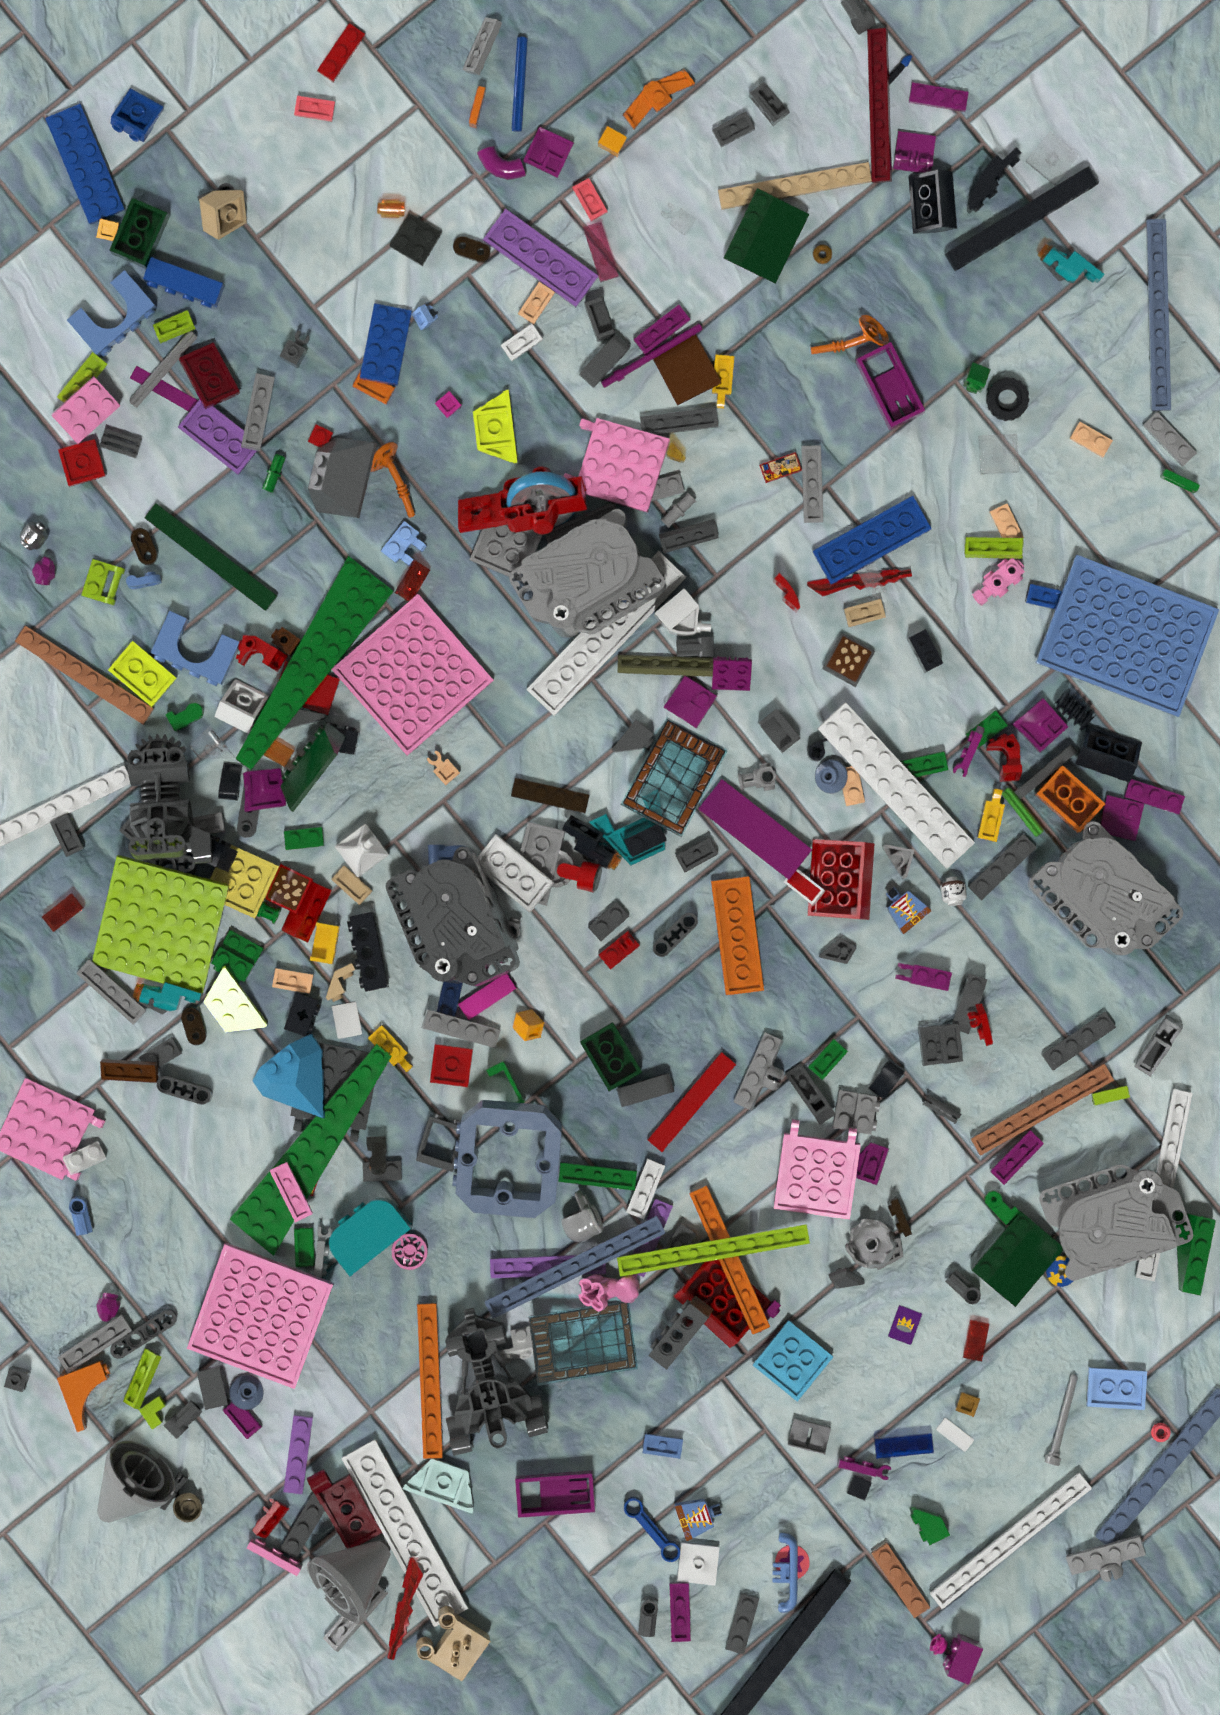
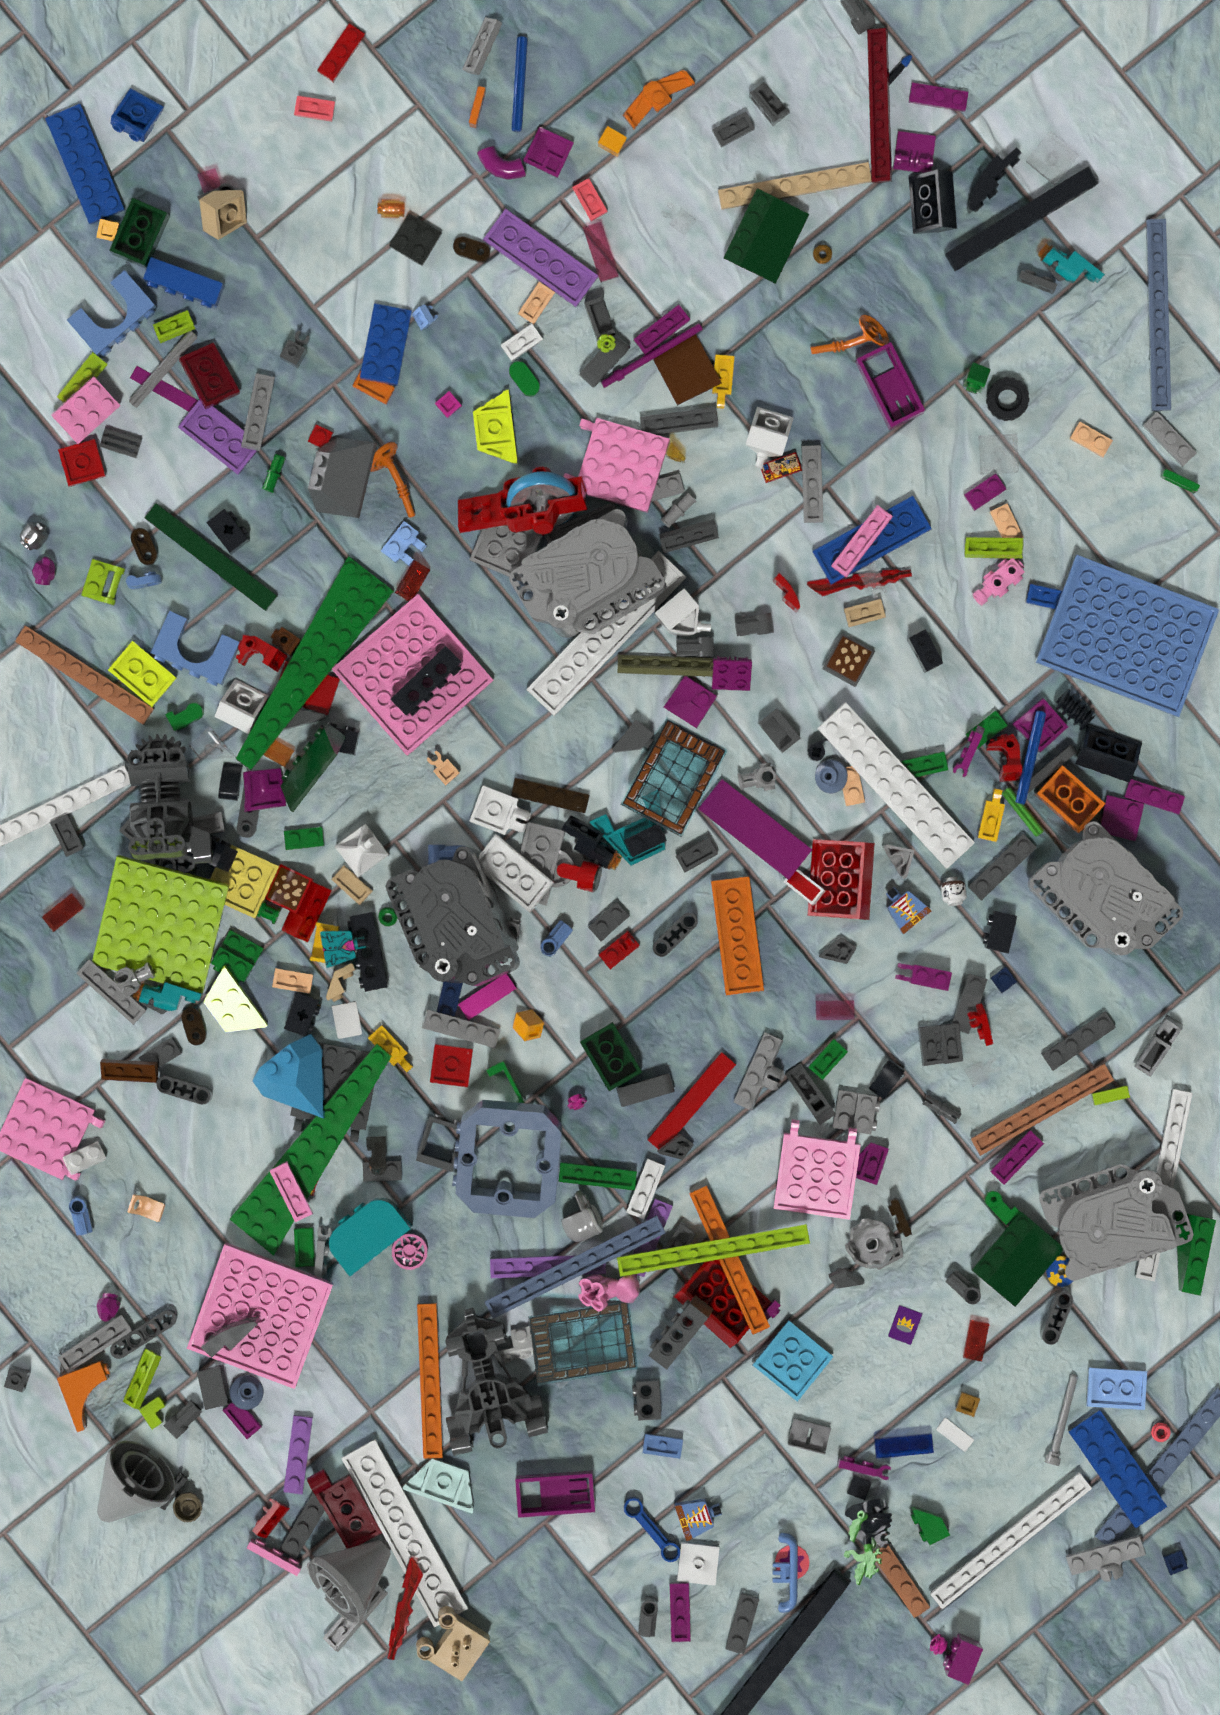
(130, 979): none -> light grey connector
(147, 1207): none -> light nougat bracket
(209, 180): none -> clear pink plate
(218, 526): none -> black brick
(229, 1335): none -> dark grey slope
(340, 946): none -> teal torso
(381, 916): none -> green plate
(401, 698): none -> black brick
(498, 812): none -> white plate
(524, 379): none -> green tile
(556, 937): none -> medium blue piece
(576, 1102): none -> dark pink plate
(606, 338): none -> lime plate
(651, 1399): none -> dark grey brick
(677, 1147): none -> dark grey piece
(758, 625): none -> dark grey piece
(768, 434): none -> white piece
(835, 1010): none -> clear pink plate
(862, 541): none -> bright pink tile
(870, 1527): none -> helmet
(984, 492): none -> magenta plate
(1000, 931): none -> black brick
(1003, 980): none -> dark blue plate
(1030, 757): none -> blue axle
(1045, 284): none -> dark grey plate
(1059, 1323): none -> dark grey beam
(1117, 1469): none -> blue plate
(1175, 1562): none -> dark blue plate

